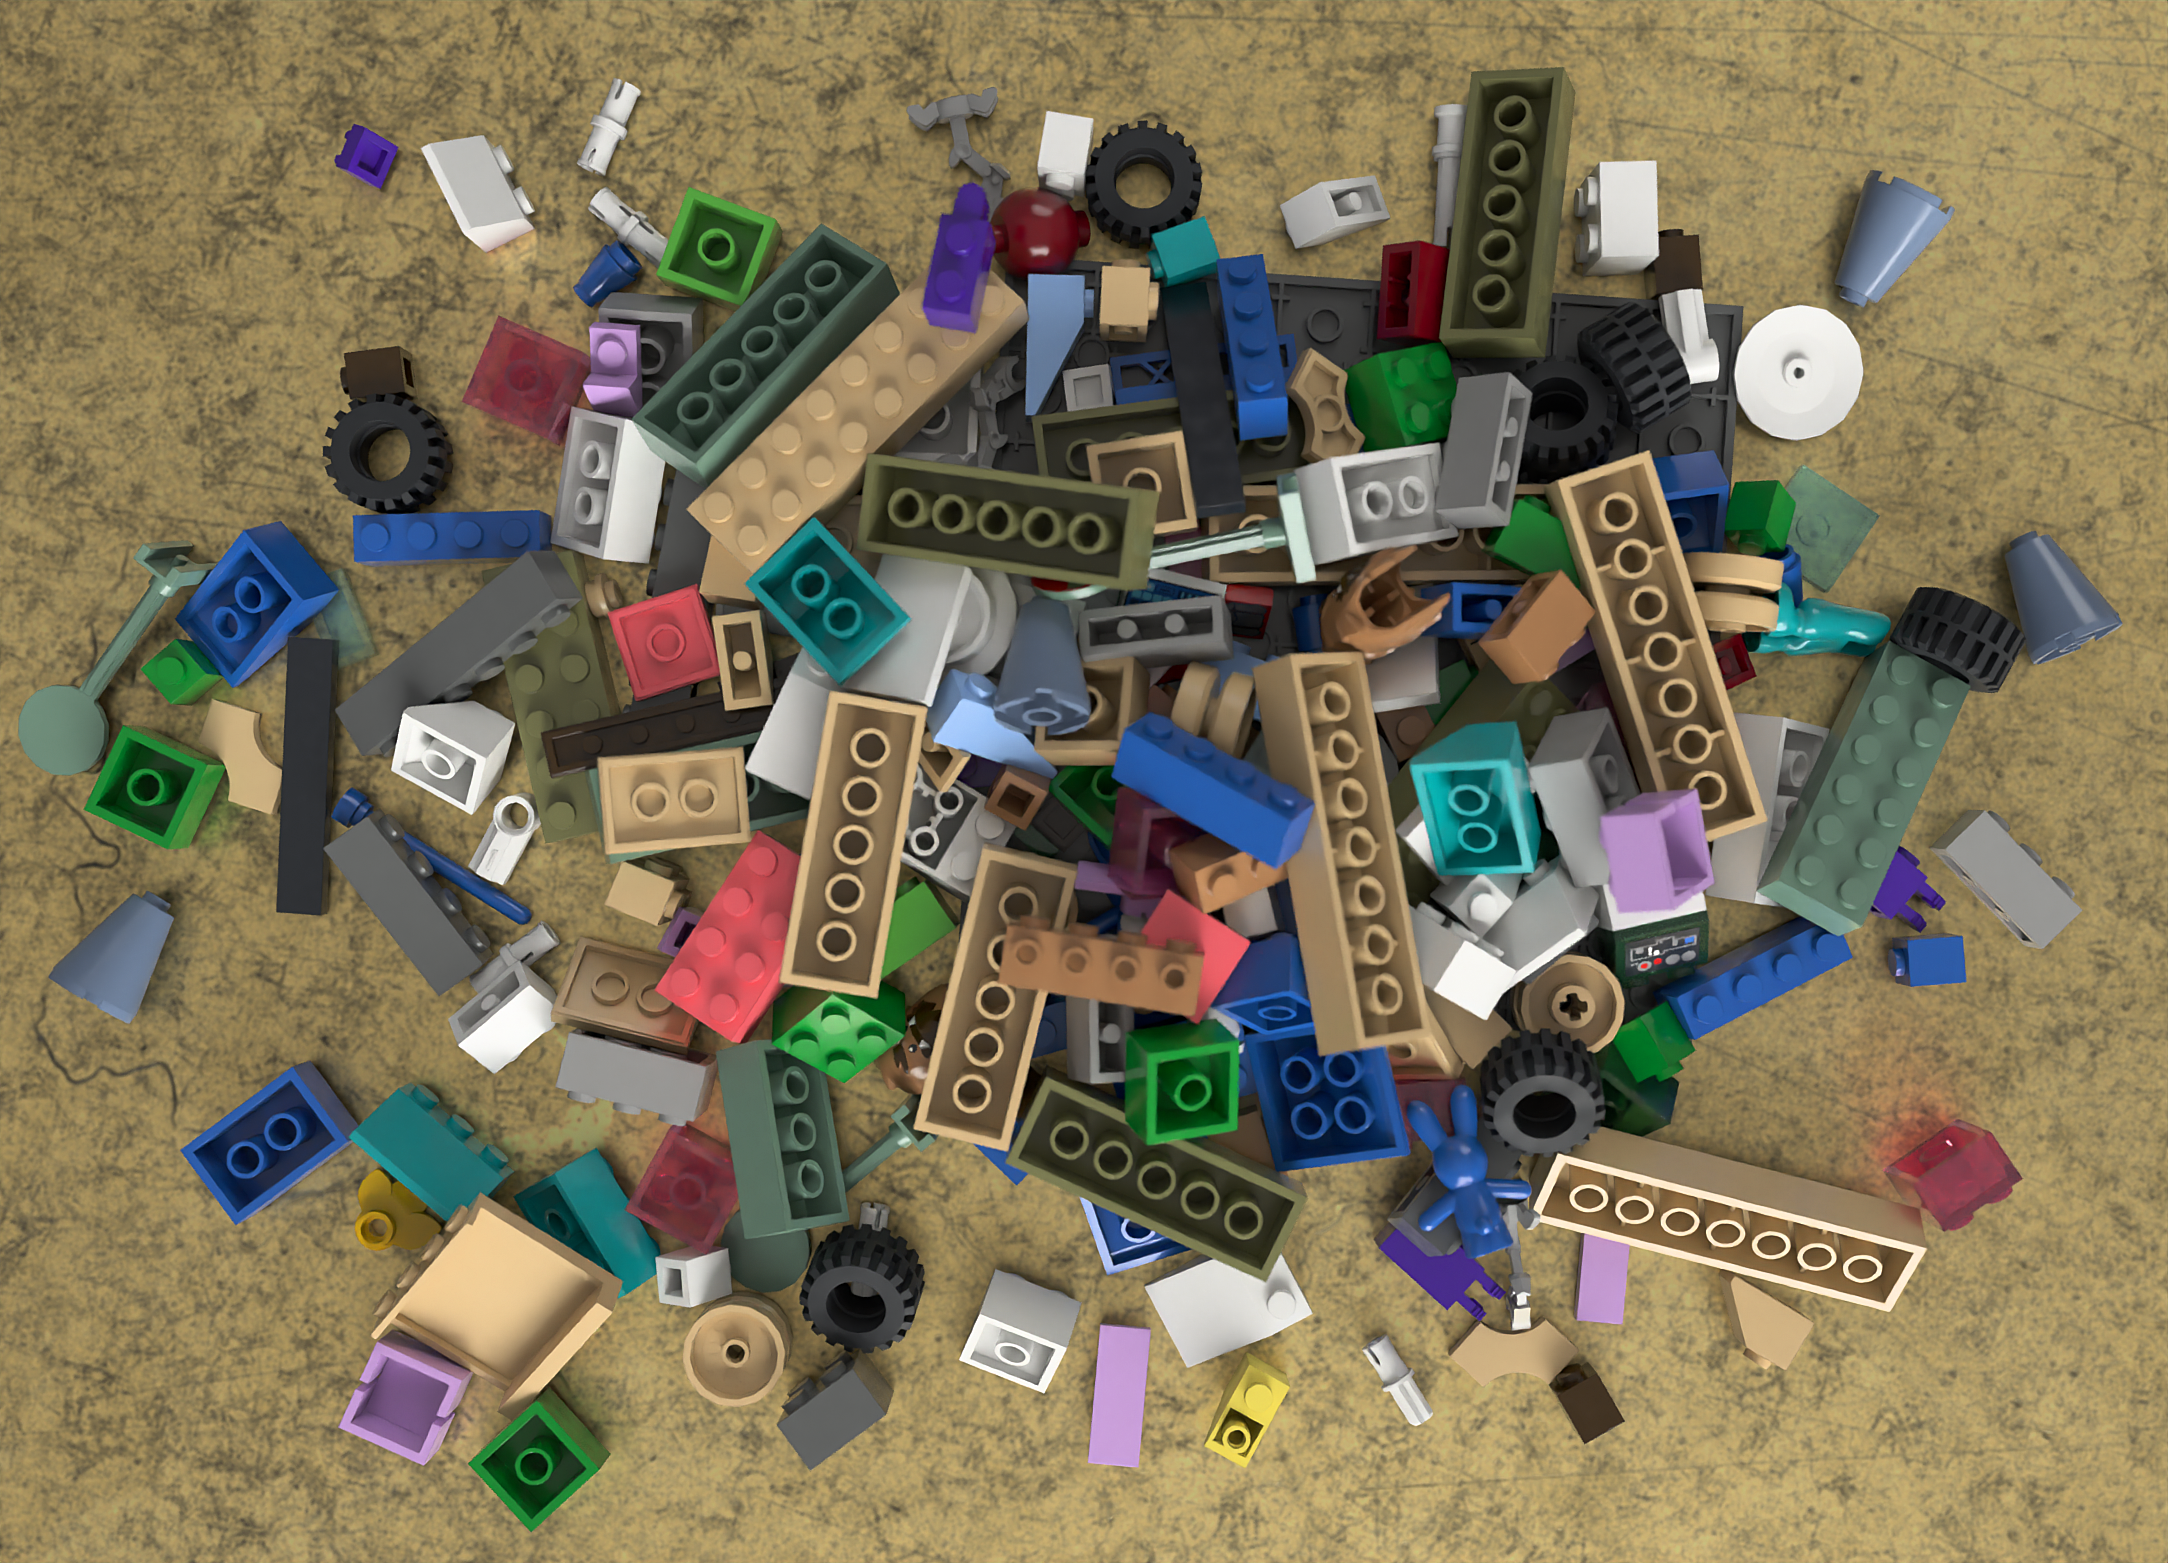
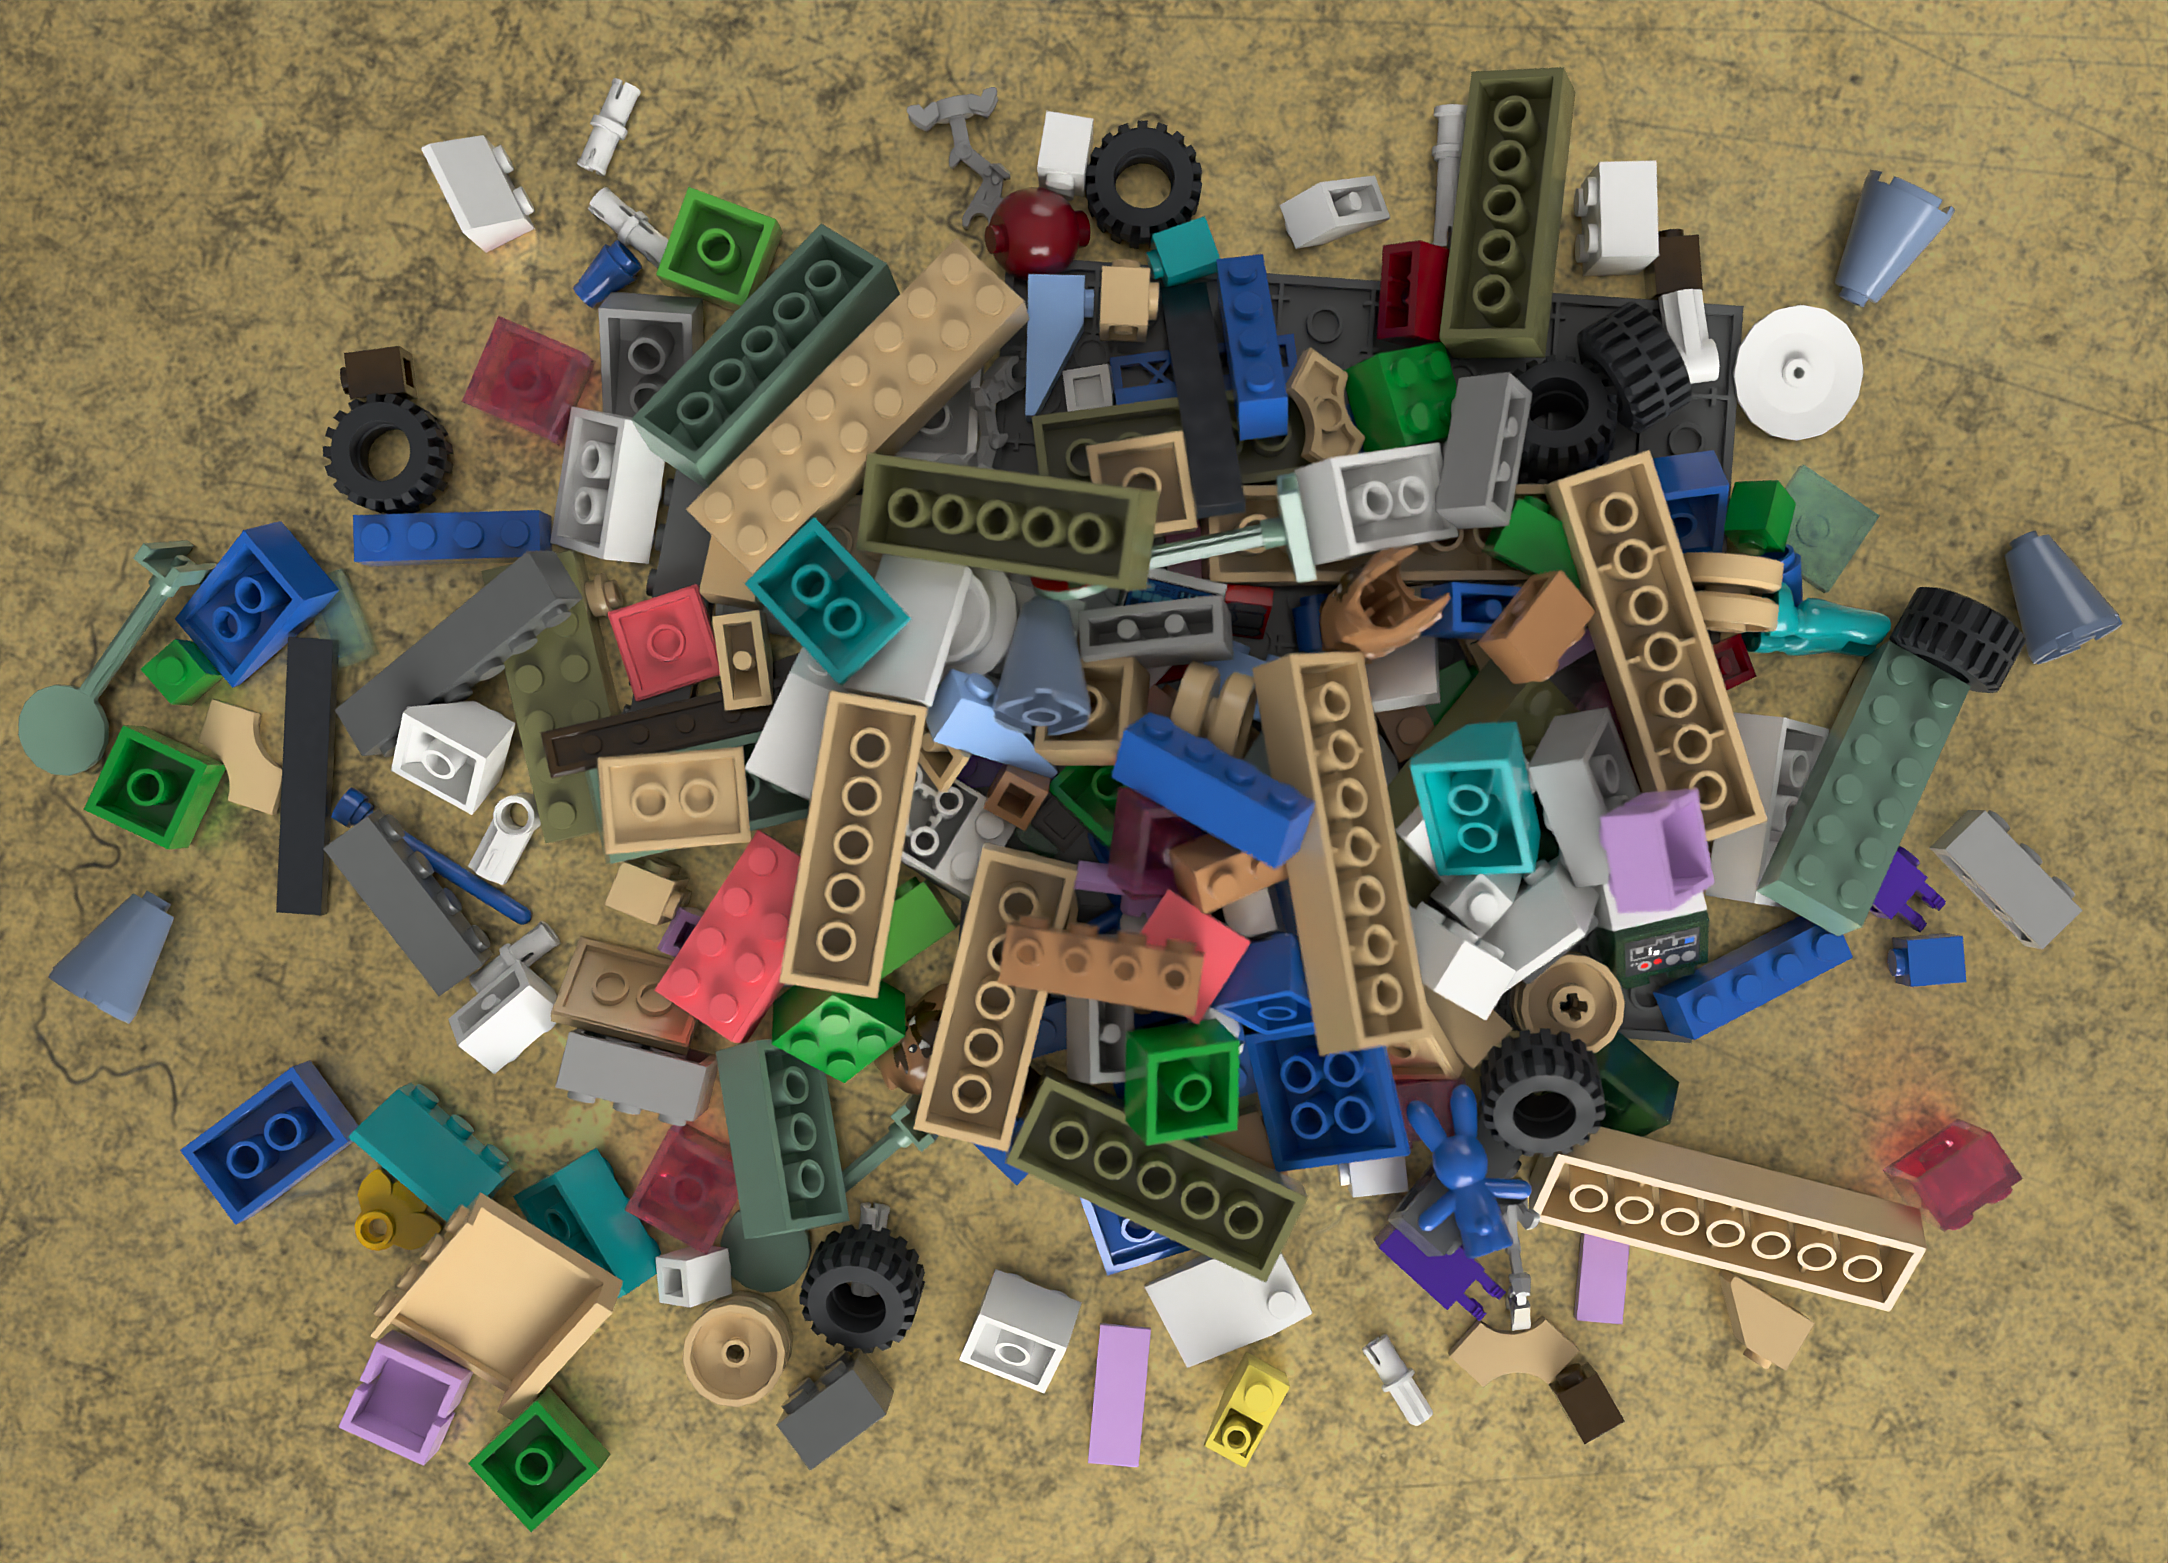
(366, 156): dark purple tile -> none
(615, 369): lavender slope -> none
(960, 263): dark purple hinge -> none
(1374, 1176): none -> white brick
(1653, 1044): green brick -> none

